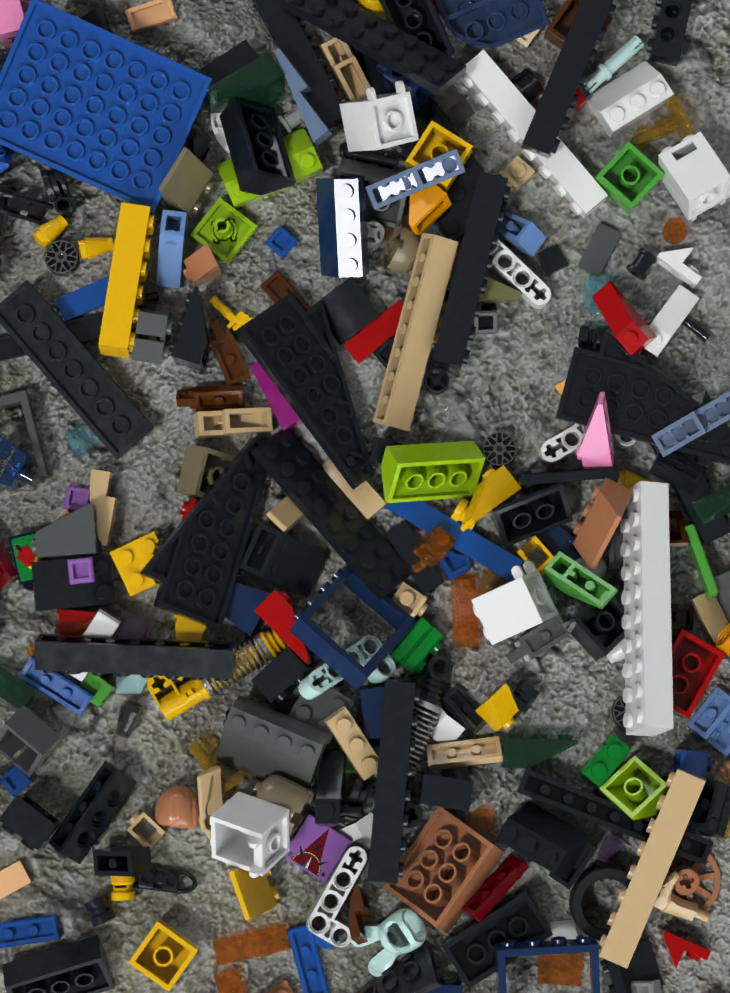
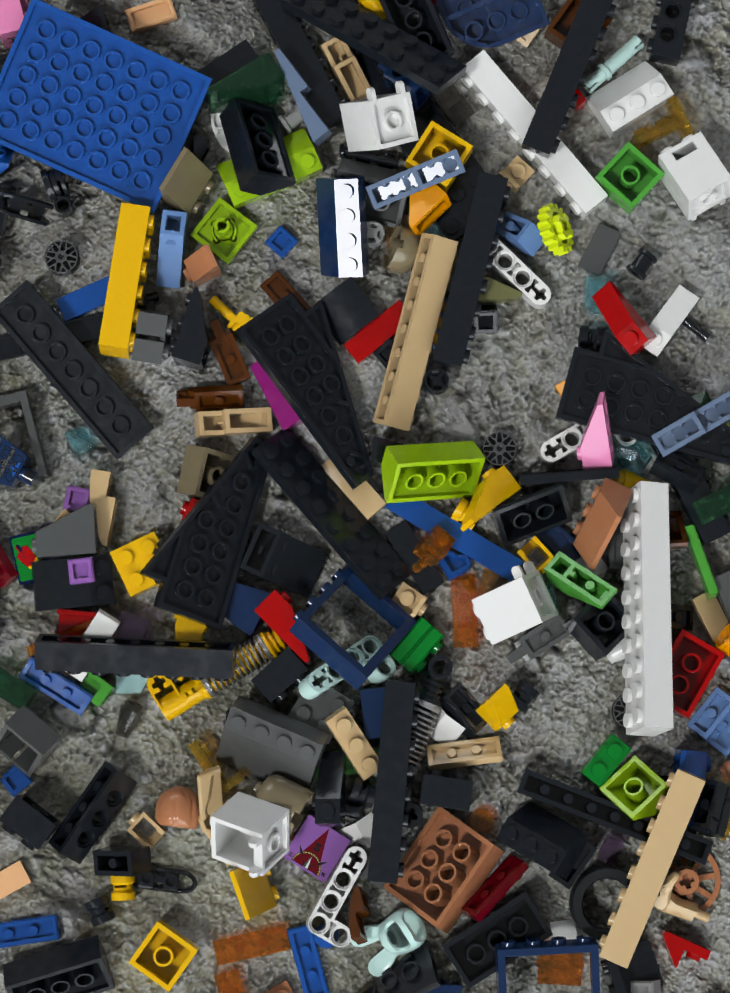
(50, 231): yellow cone -> none
(94, 246): yellow cone -> none
(285, 515): tan slope -> none
(527, 752): clear green slope -> none
(528, 85): black slope -> none
(552, 260): black slope -> none
(555, 229): none -> neon yellow gear
(632, 458): none -> clear light blue bracket
(673, 262): white slope -> none
(674, 231): clear orange tile -> none

